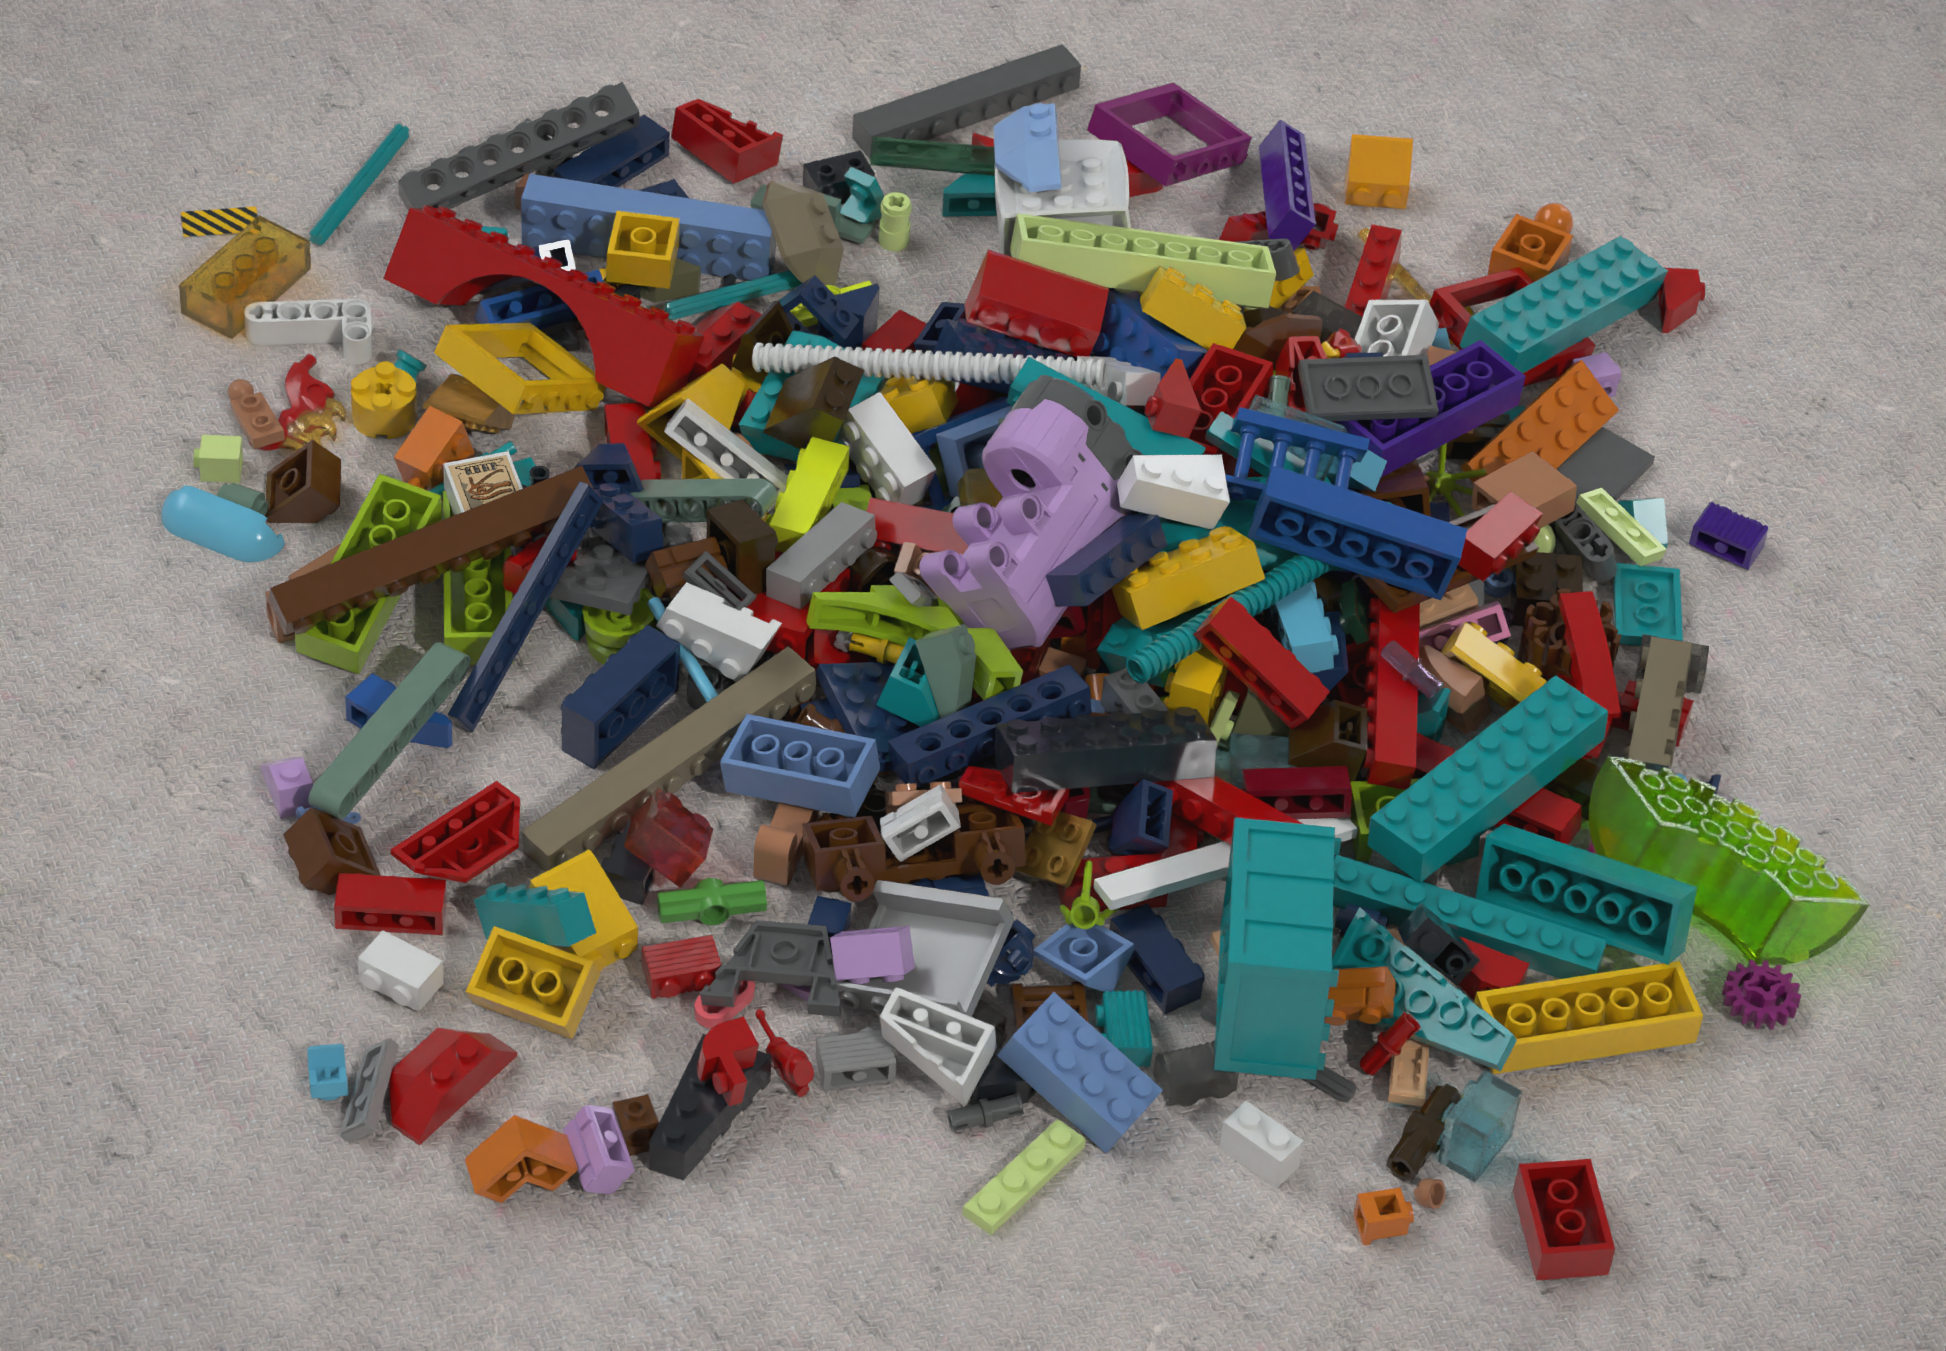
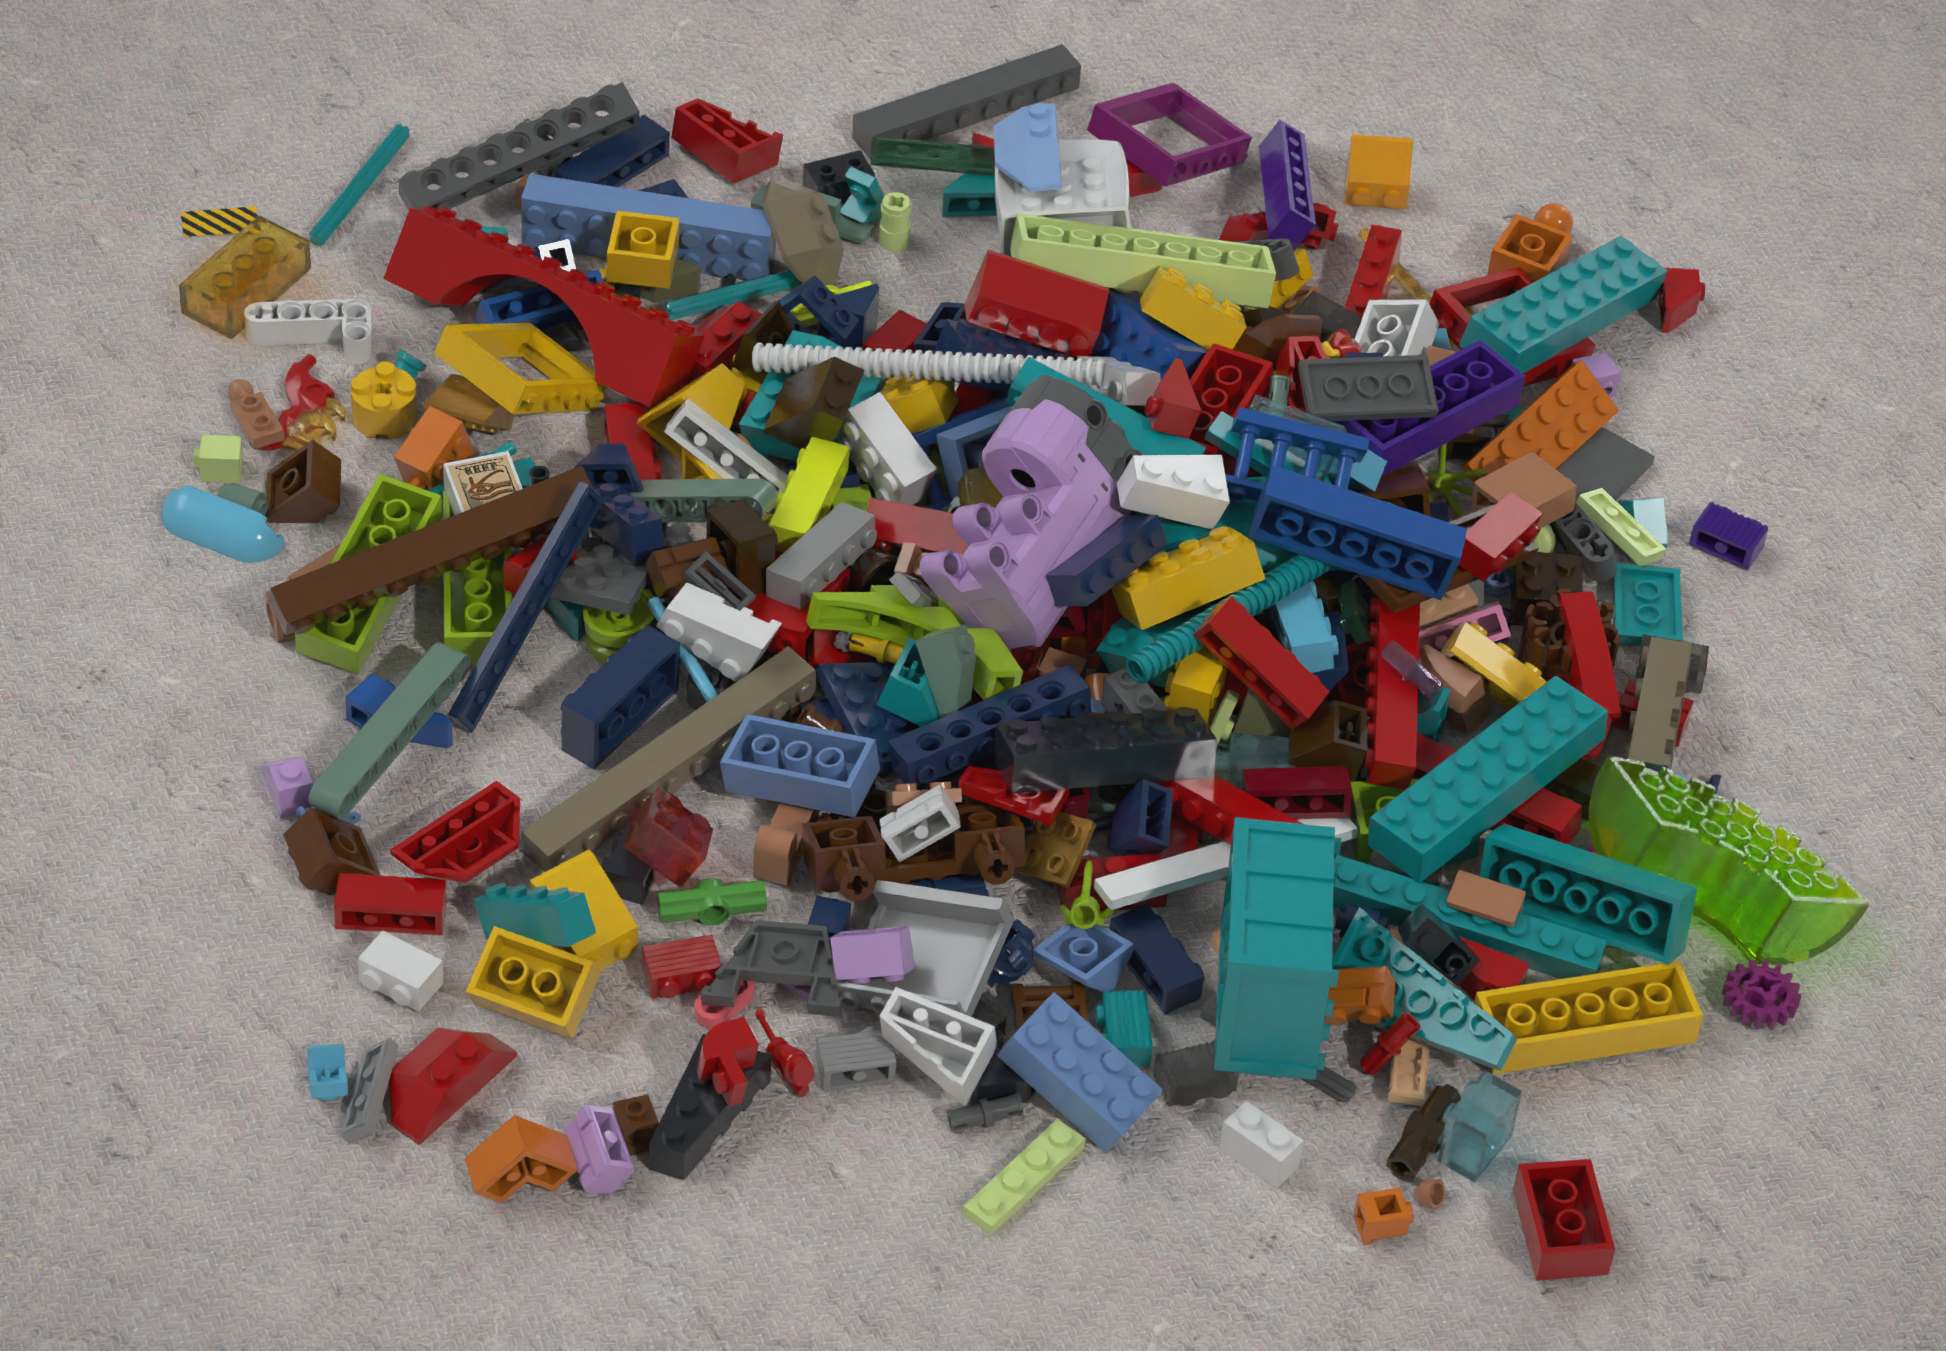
(1486, 898): none -> nougat panel

